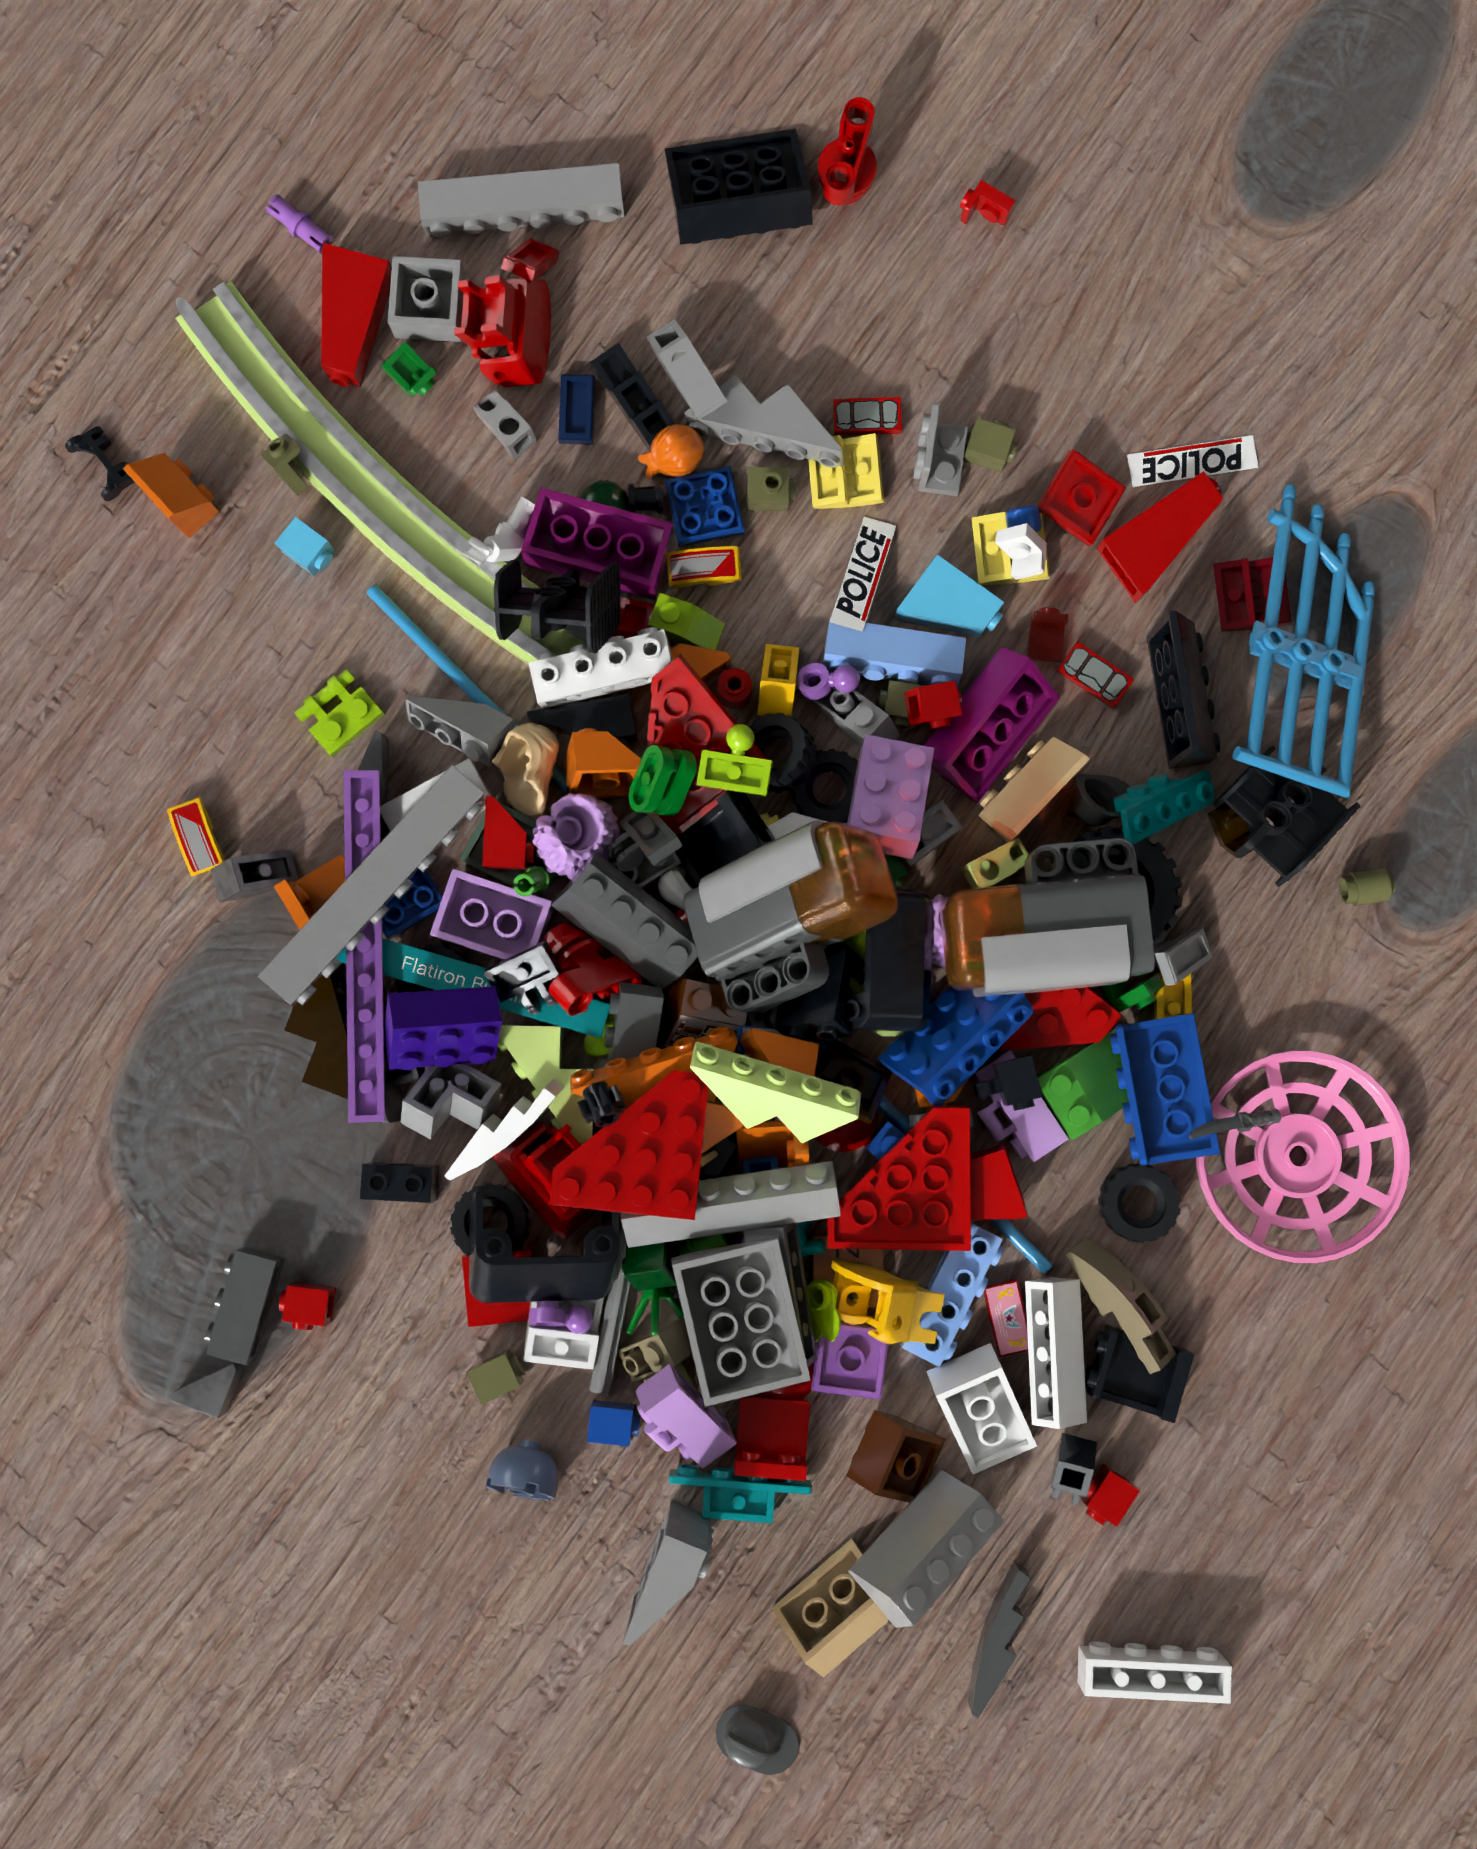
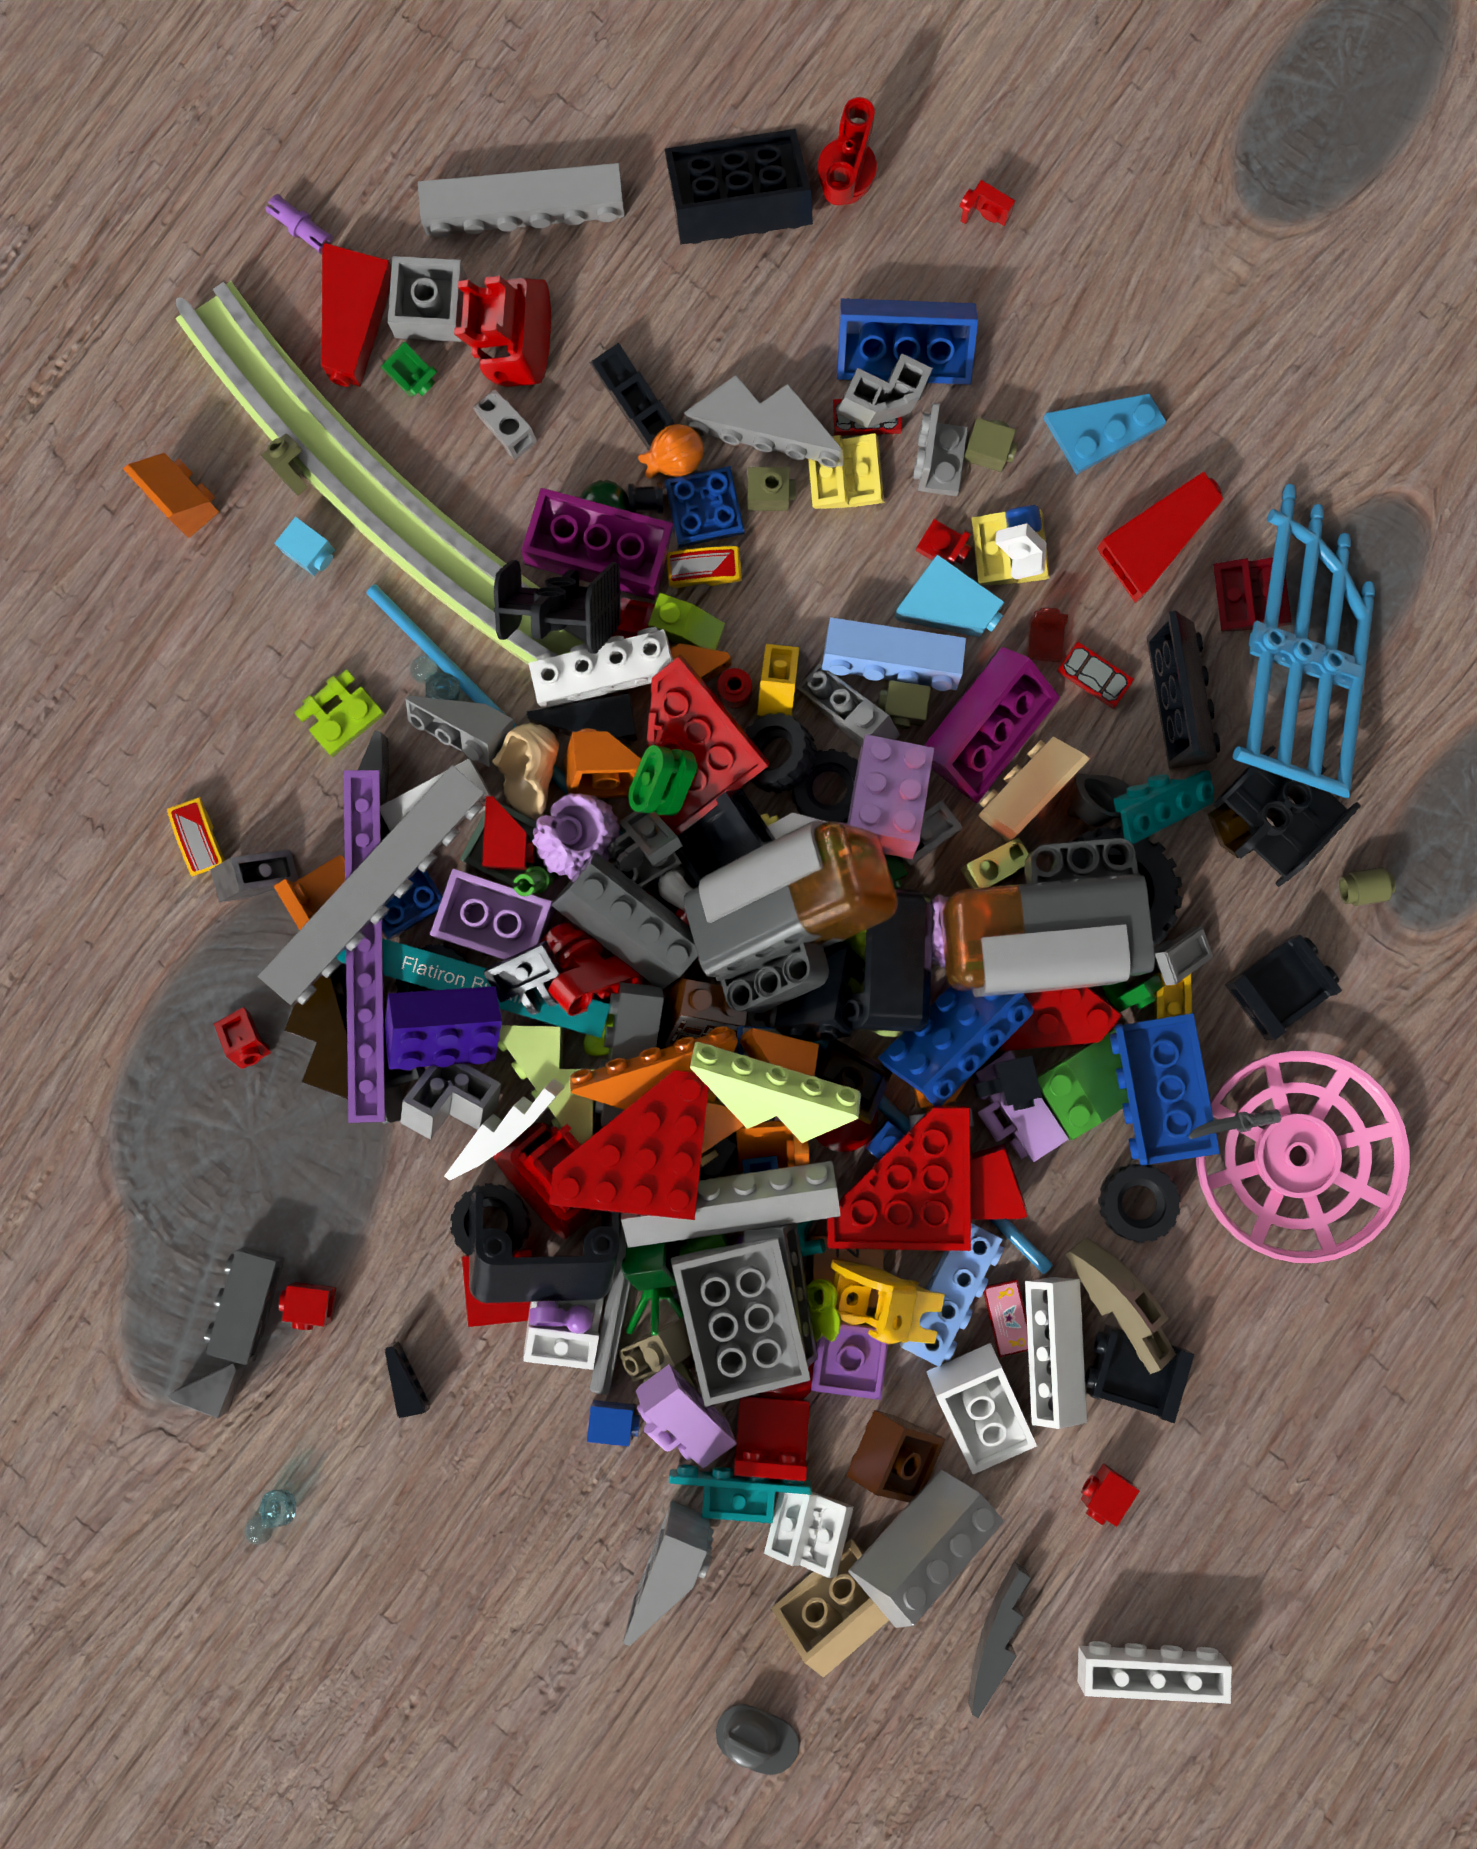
(86, 443): black piece -> none
(241, 1039): none -> red bracket
(276, 1510): none -> clear light blue plate
(399, 1182): black brick -> none
(406, 1388): none -> black slope
(438, 685): none -> clear light blue plate
(496, 1375): olive brick -> none
(508, 537): white arm -> none
(524, 1472): sand blue cylinder -> none
(530, 259): red tile -> none
(576, 409): dark blue tile -> none
(601, 1104): black gear -> none
(686, 369): light grey slope -> none
(735, 770): lime plate -> none
(809, 1532): none -> white slope
(843, 679): medium lavender plate -> none
(863, 574): sticker -> none
(875, 401): none -> light grey brick
(933, 333): none -> blue slope
(933, 704): red brick -> none
(944, 542): none -> red bracket
(1073, 1467): black brick -> none
(1080, 497): red plate -> none
(1103, 429): none -> dark azure wing
(1191, 460): sticker -> none
(1283, 986): none -> black panel

